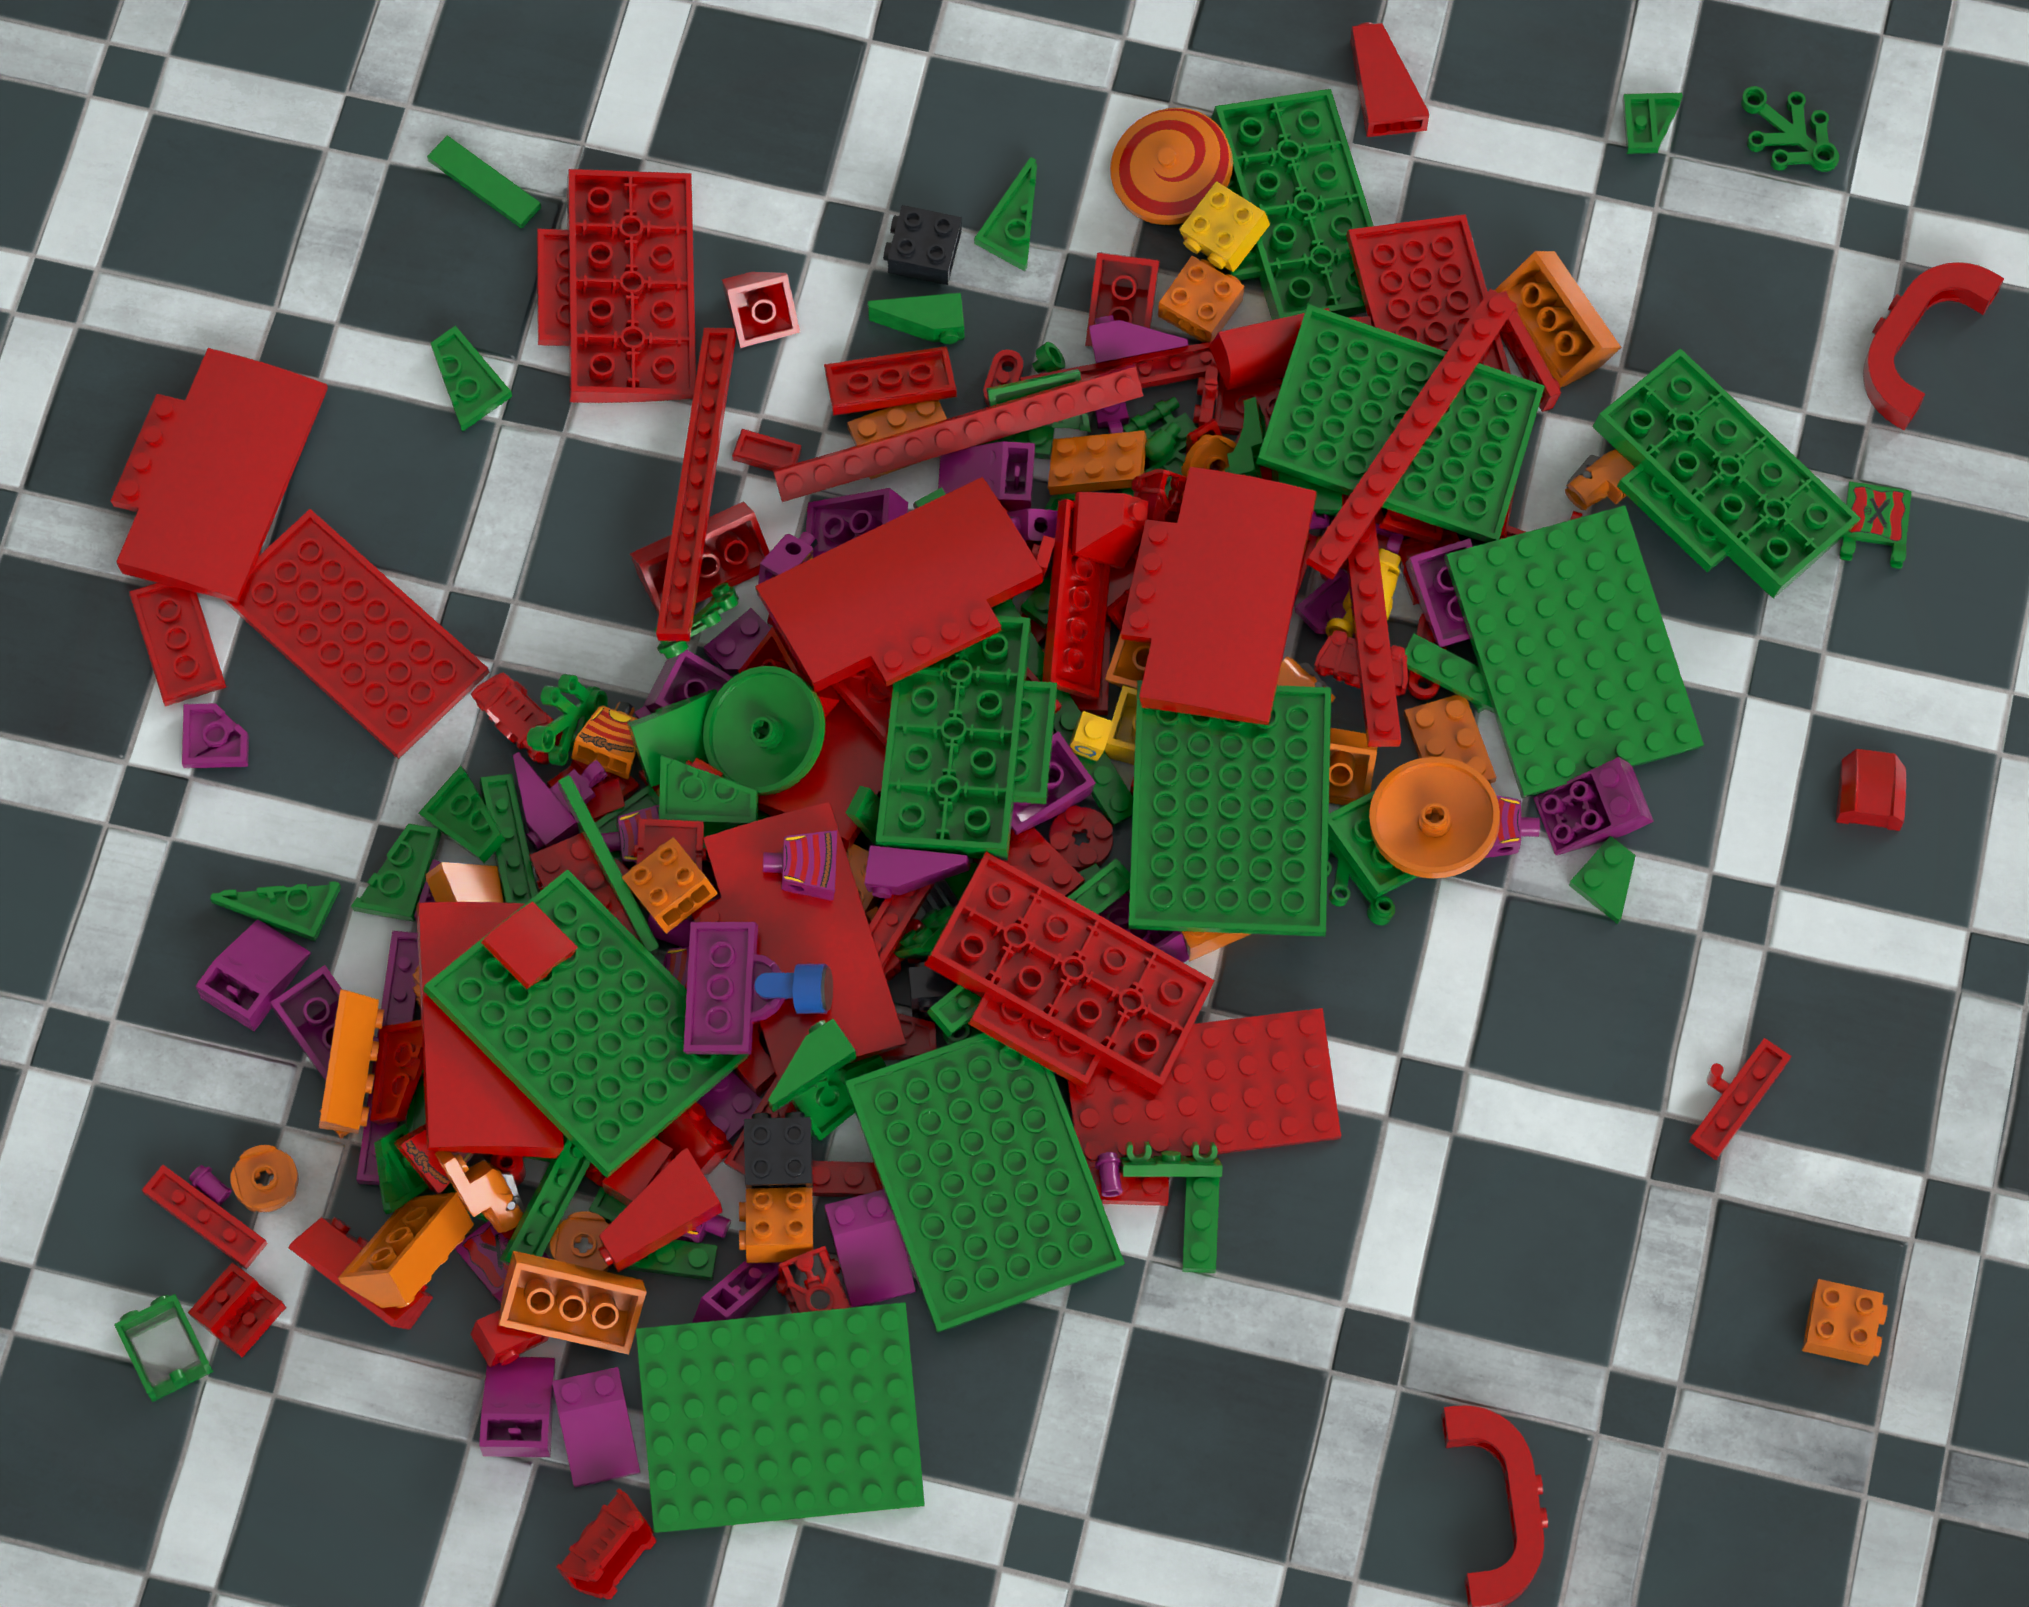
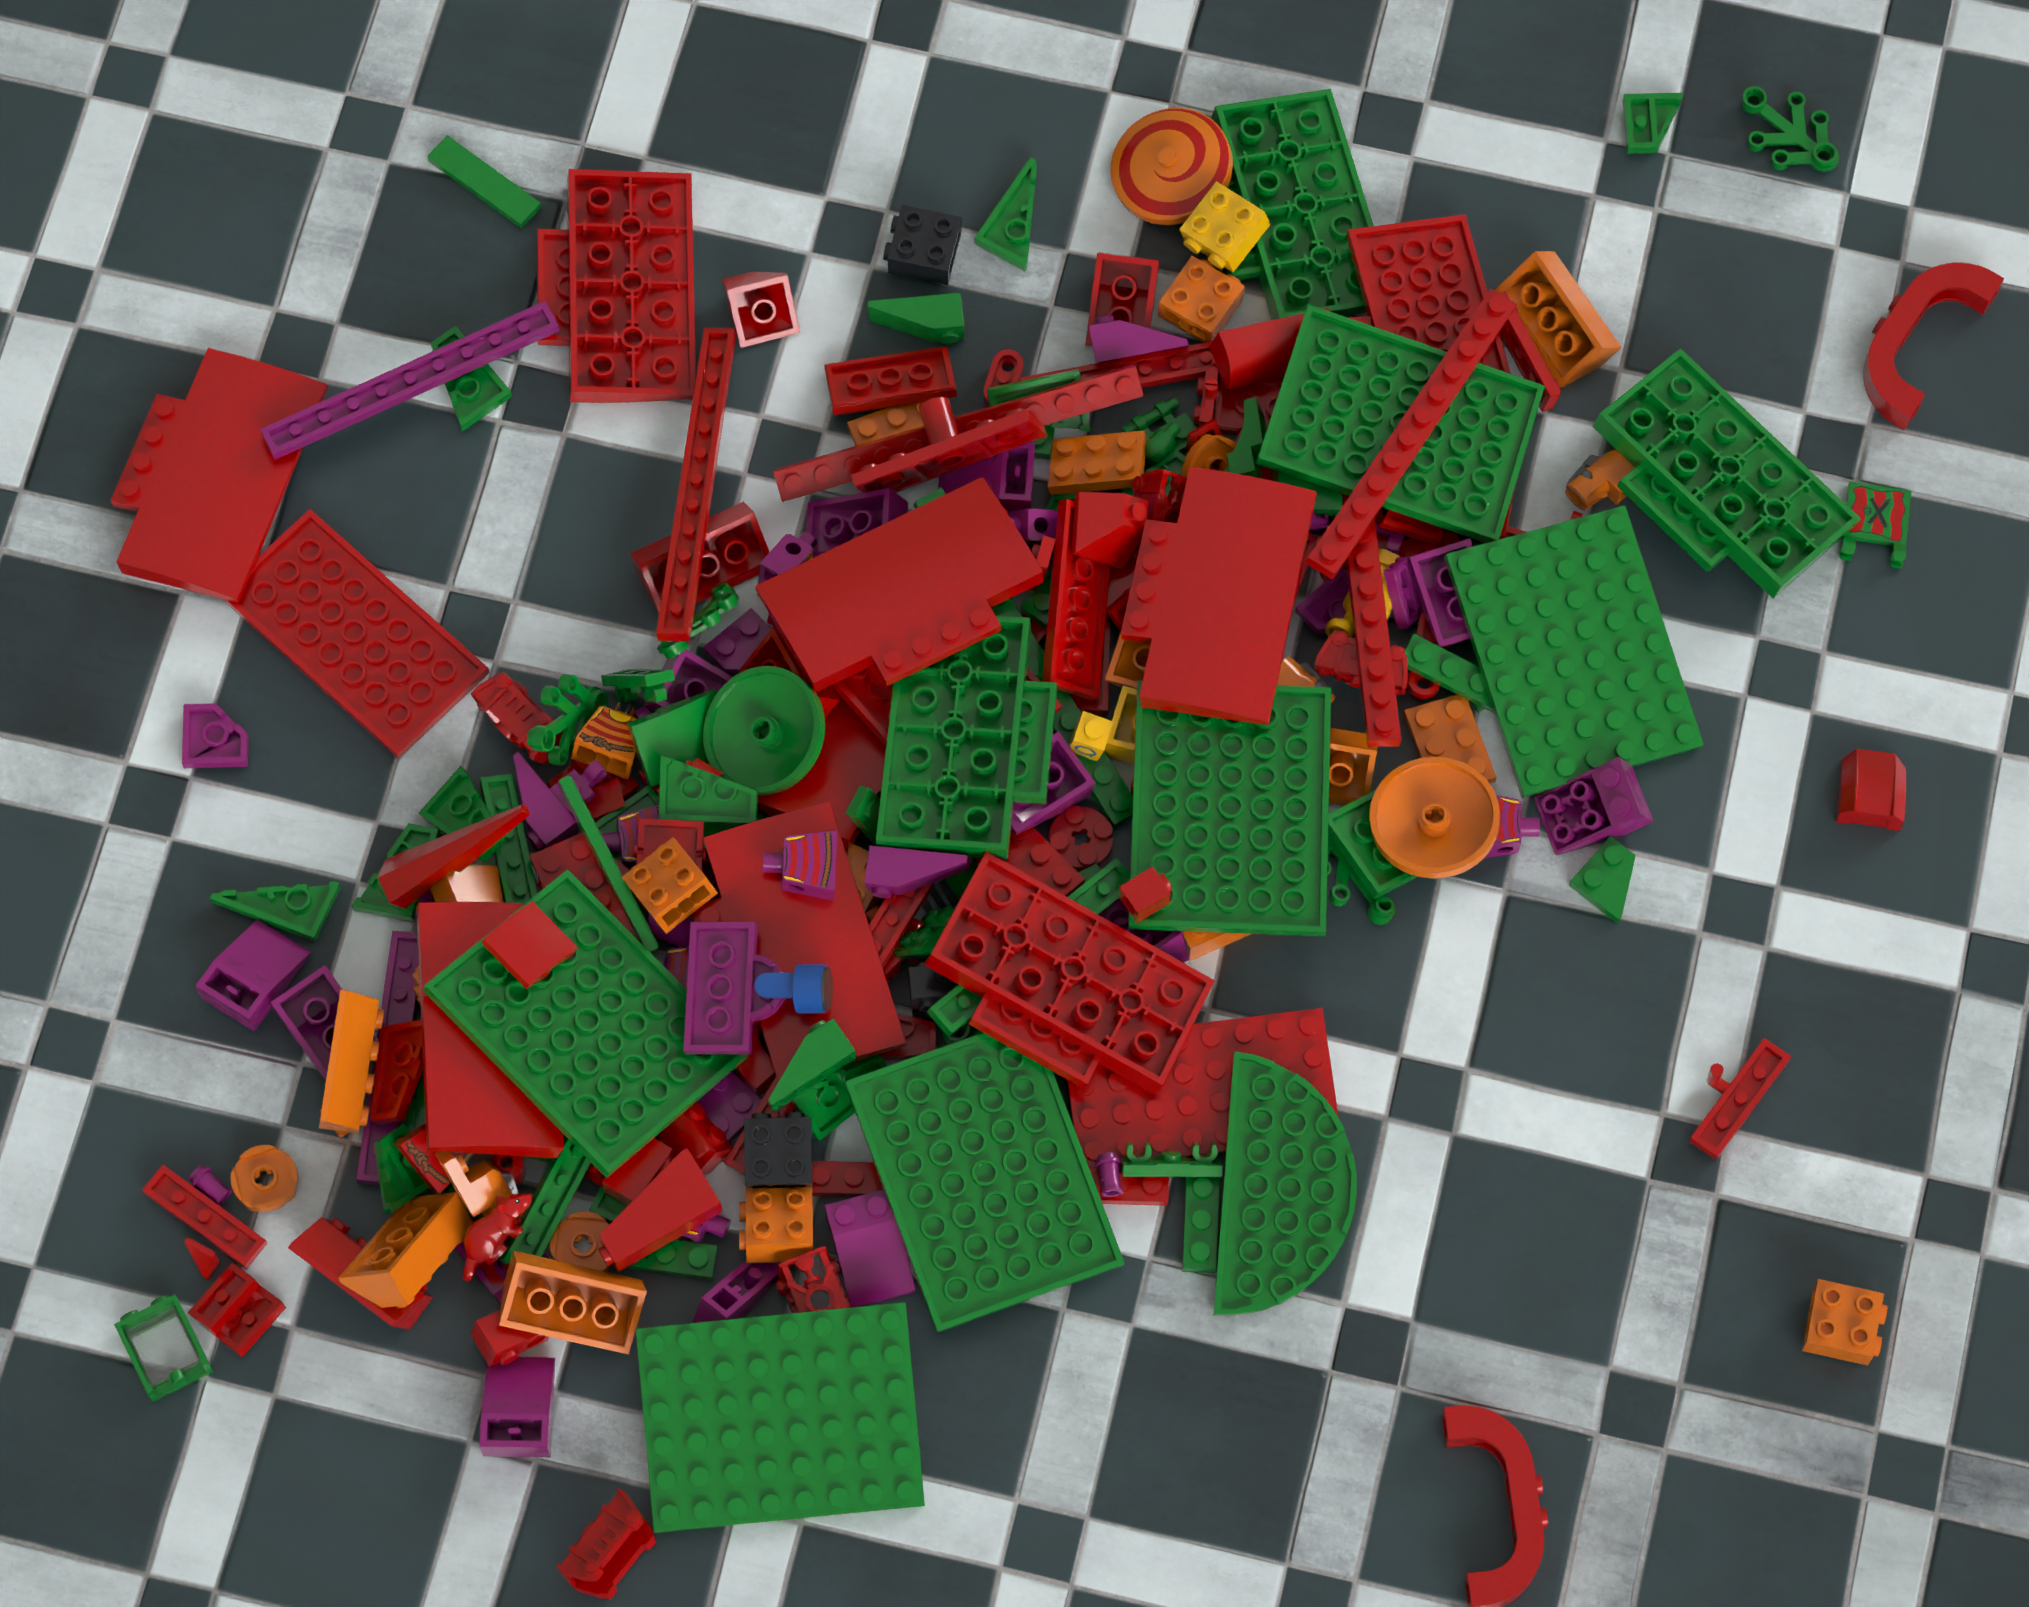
(177, 642): red tile -> none
(203, 1256): none -> red slope
(409, 380): none -> magenta plate
(418, 869): none -> red wedge
(486, 1235): none -> red animal
(596, 1427): magenta slope -> none
(633, 681): none -> green plate
(765, 451): red tile -> none
(948, 448): none -> red plate
(1048, 358): green tile -> none
(1112, 417): magenta plate -> none
(1145, 894): none -> red brick
(1283, 1188): none -> green plate
(1384, 85): red slope -> none
(1402, 592): none -> magenta tile

